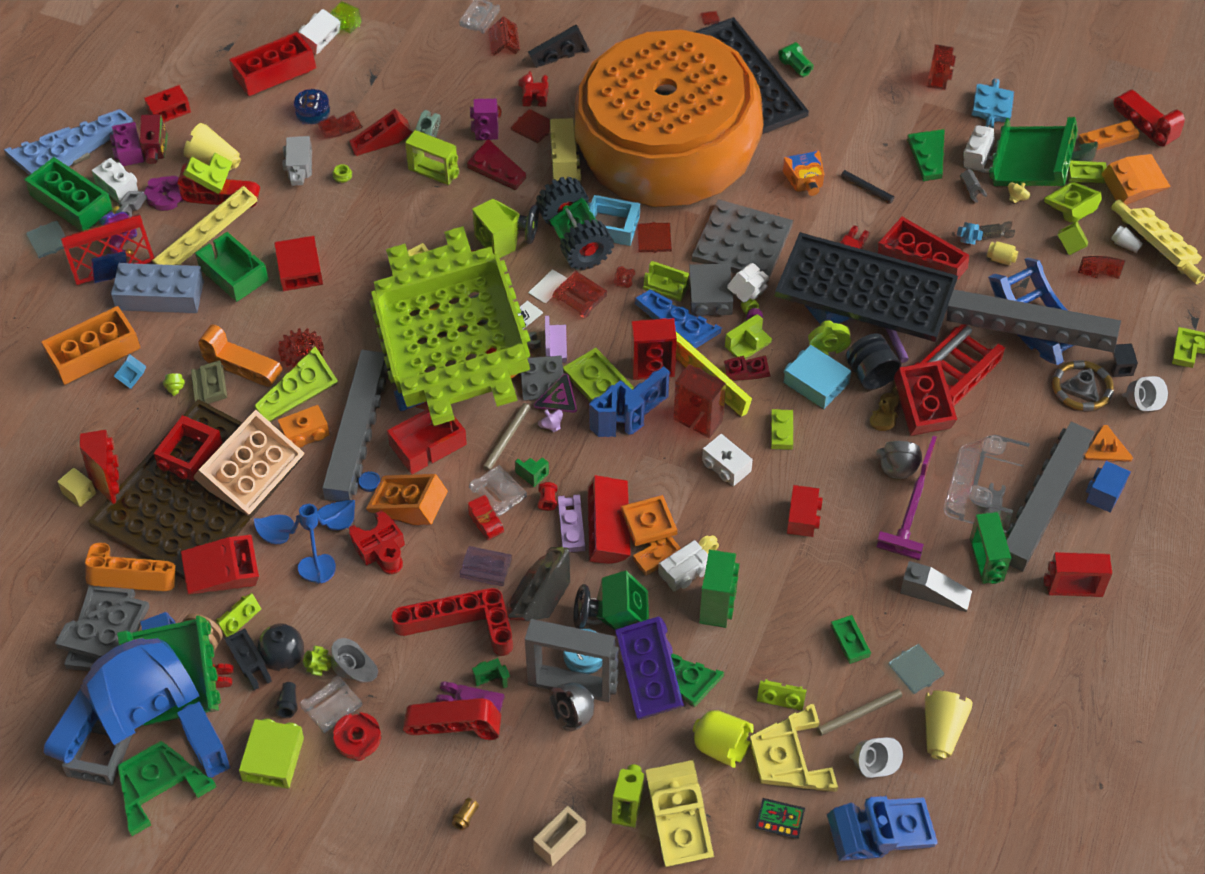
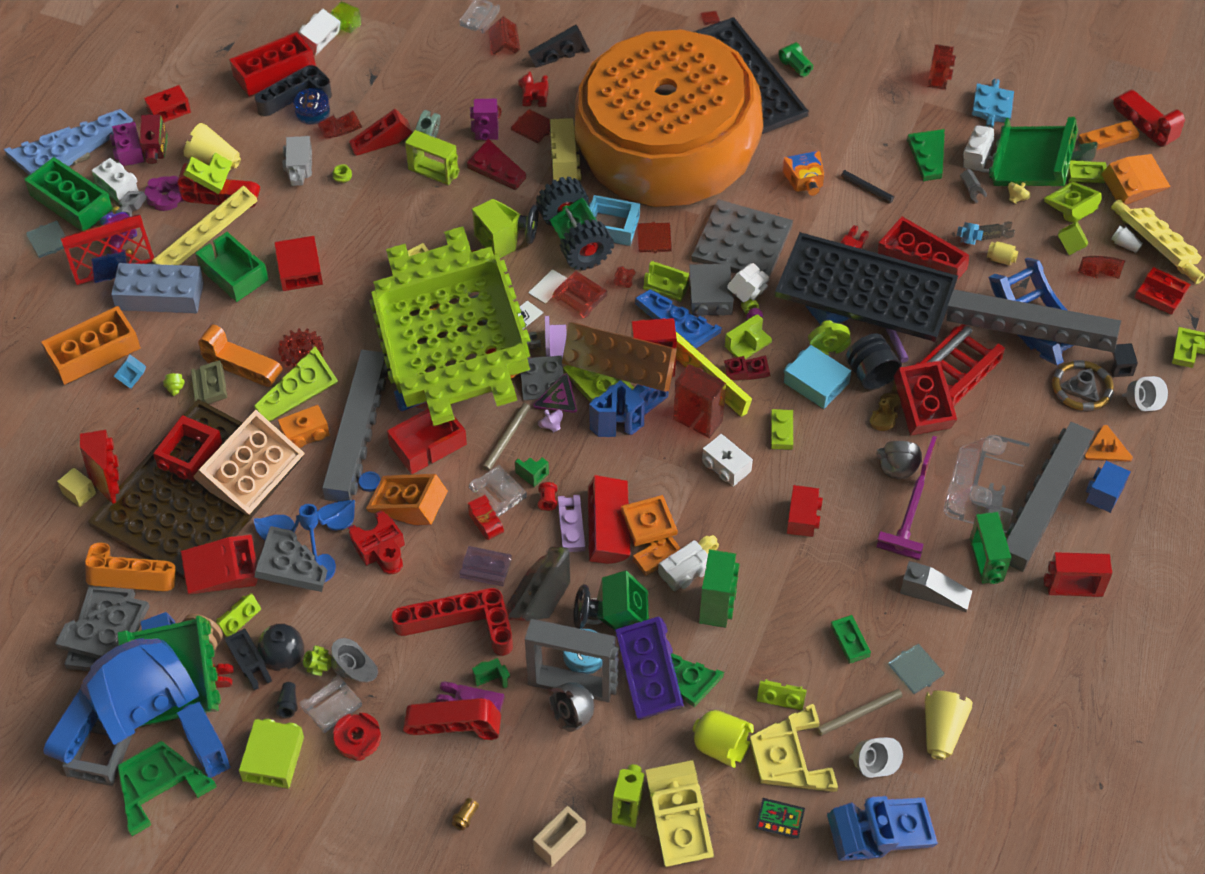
(284, 91): none -> black beam
(289, 562): none -> dark grey plate
(619, 356): none -> dark orange plate
(1162, 290): none -> red slope

